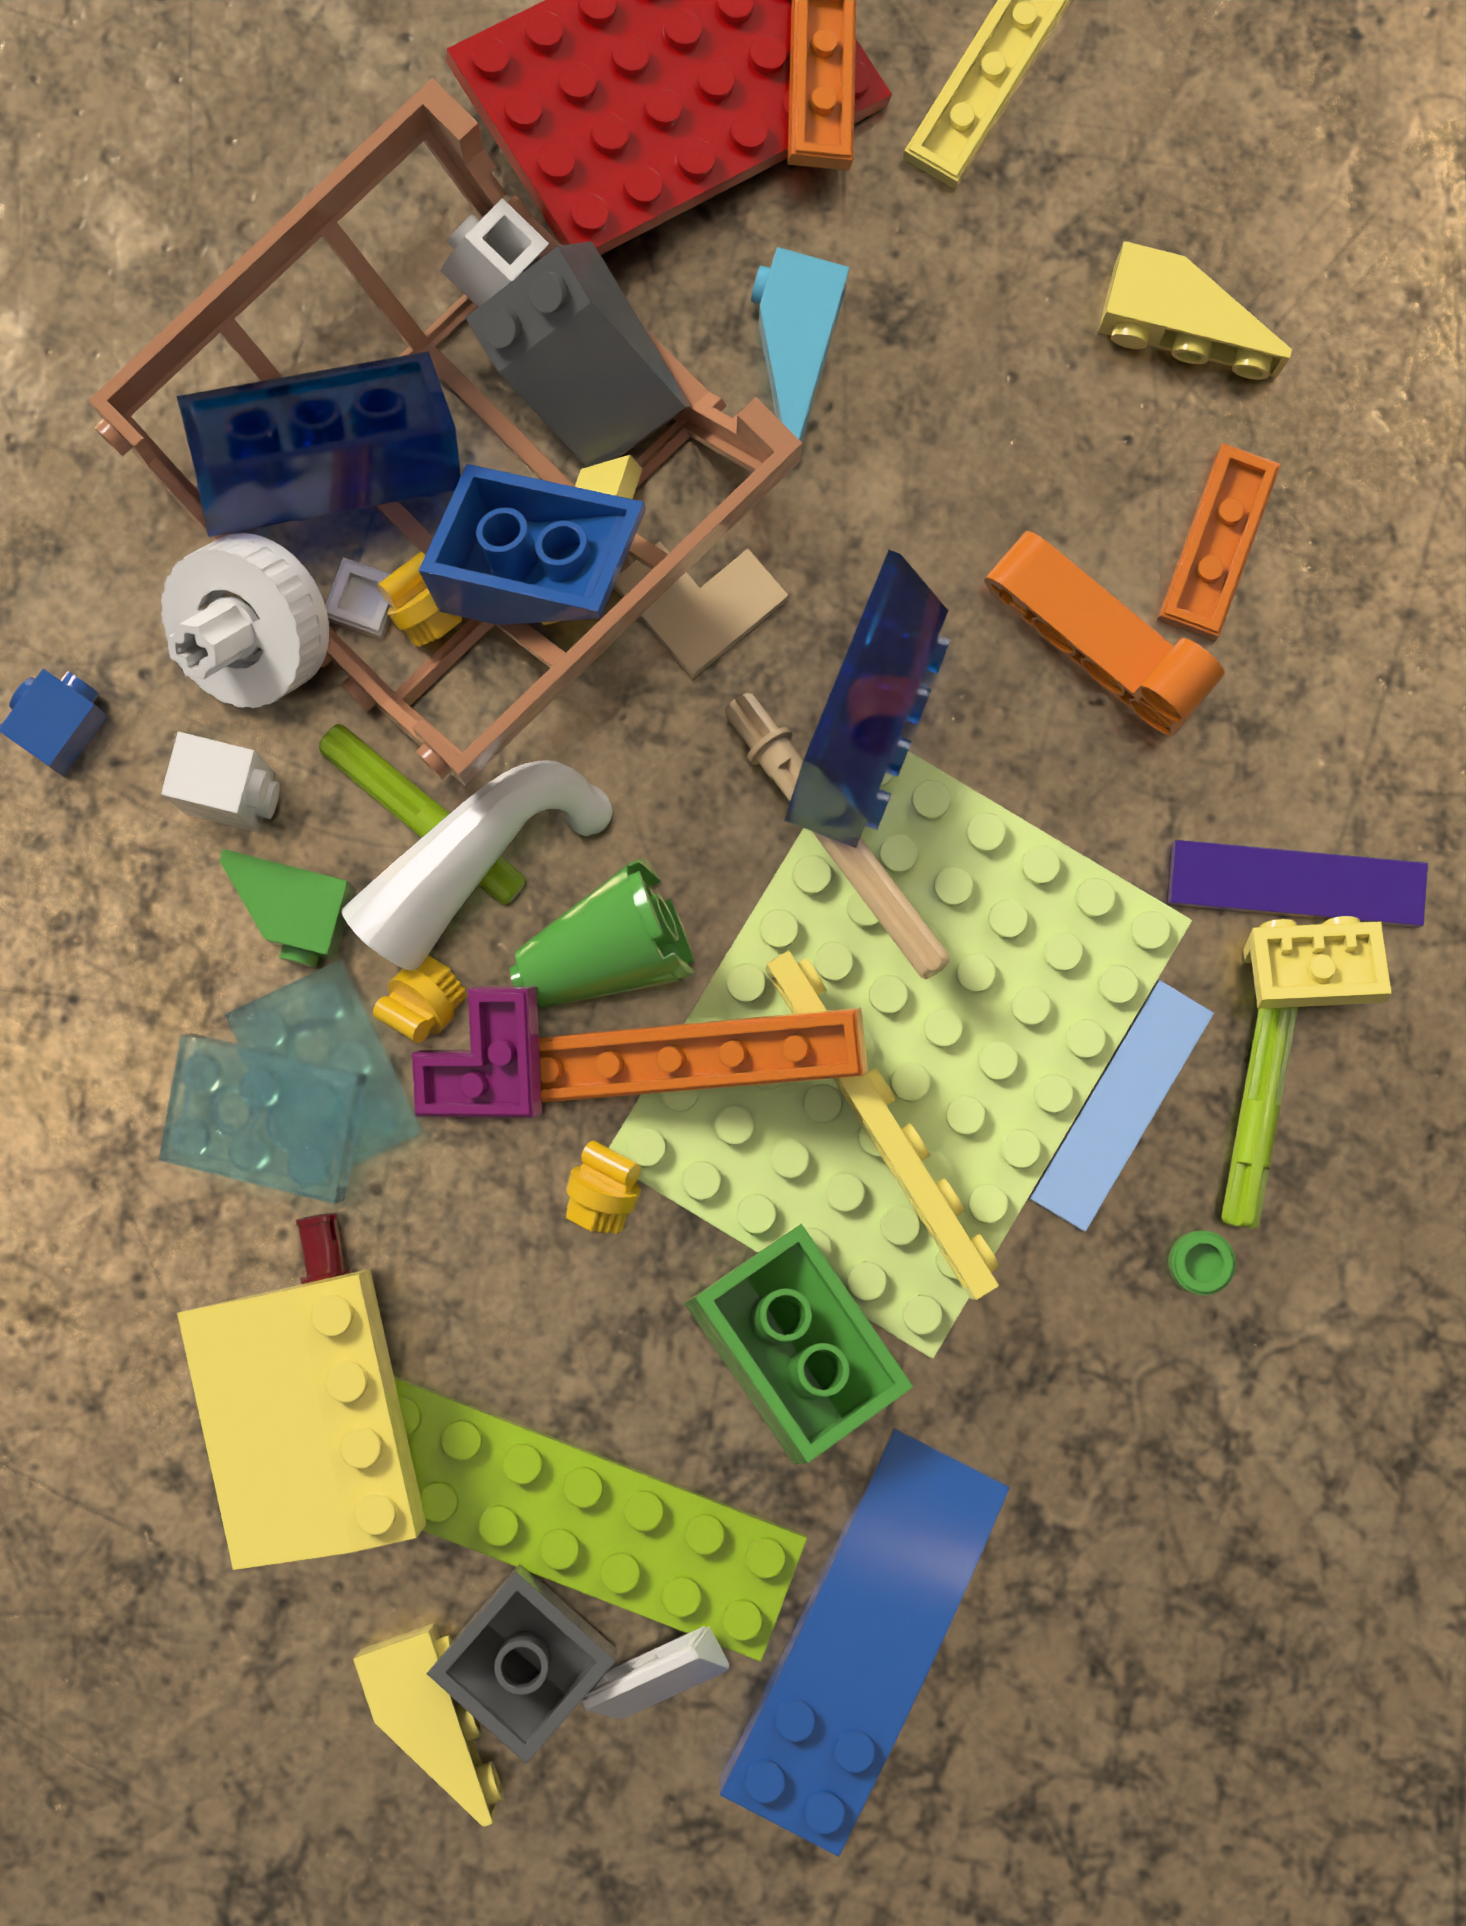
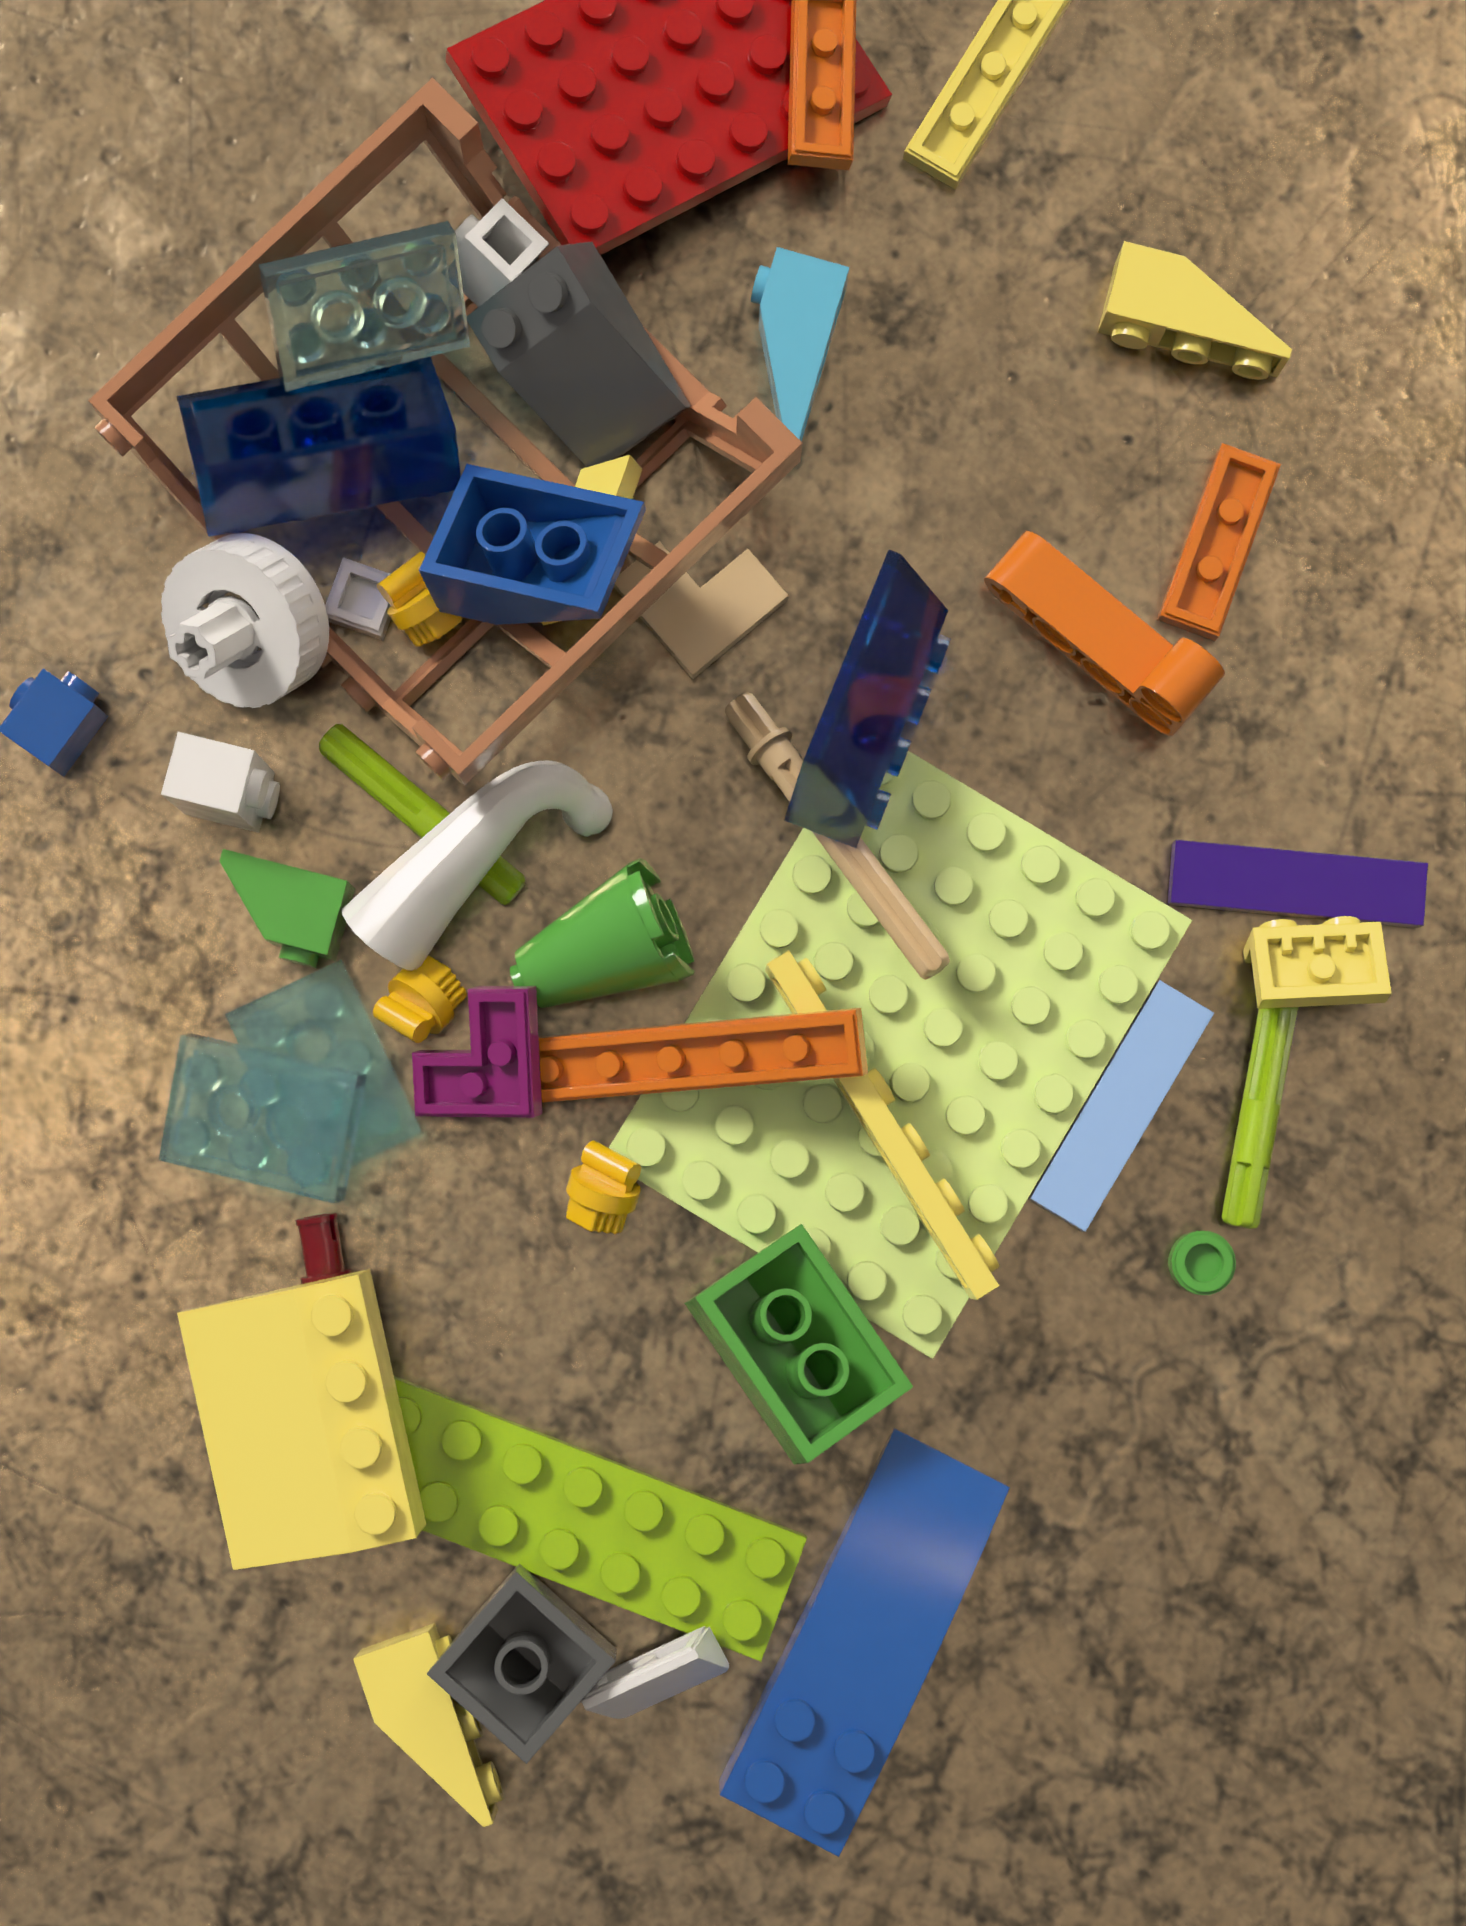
(365, 305): none -> clear light blue plate

